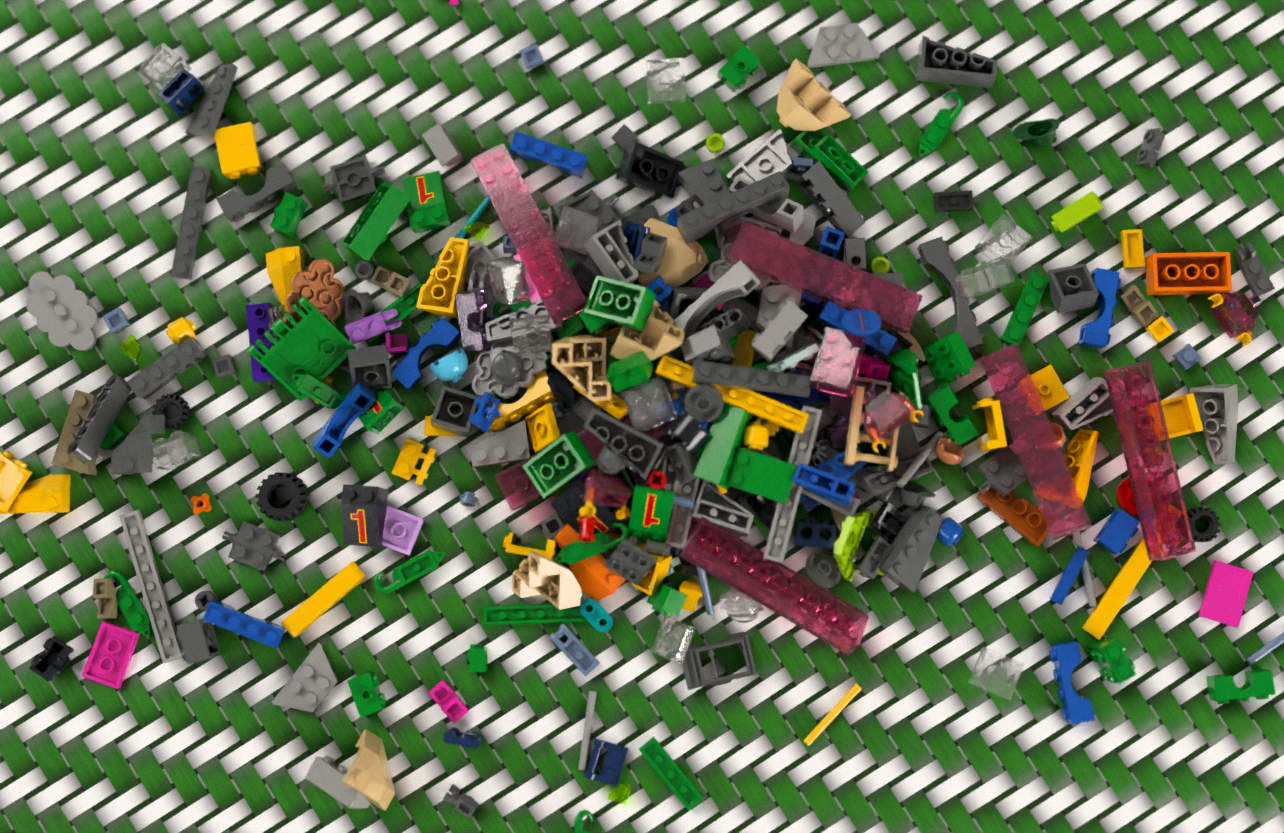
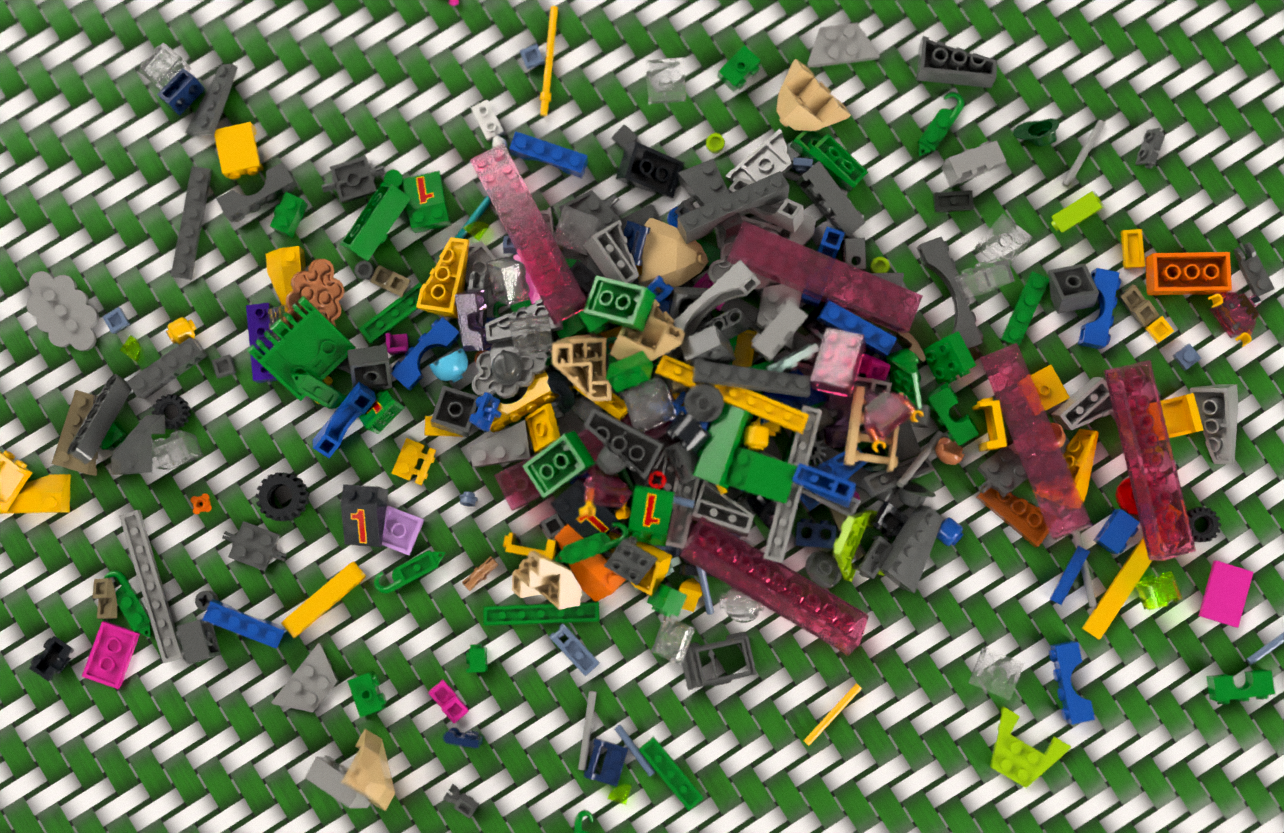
(357, 305): dark grey piece -> none
(372, 326): medium lavender hinge -> none
(394, 177): none -> green tile
(442, 145): light grey hinge -> none
(480, 573): none -> medium nougat pin
(489, 123): none -> white plate
(545, 95): none -> yellow bar
(586, 530): red bush -> none
(596, 615): teal plate -> none
(634, 750): none -> sand blue bar
(651, 254): dark grey brick -> none
(657, 547): dark grey pin -> none
(861, 322): blue piece -> none
(973, 163): none -> light grey wedge
(1017, 758): none -> lime wing
(1083, 154): none -> light grey bar
(1112, 660): green brick -> none
(1158, 591): none -> clear neon green brick

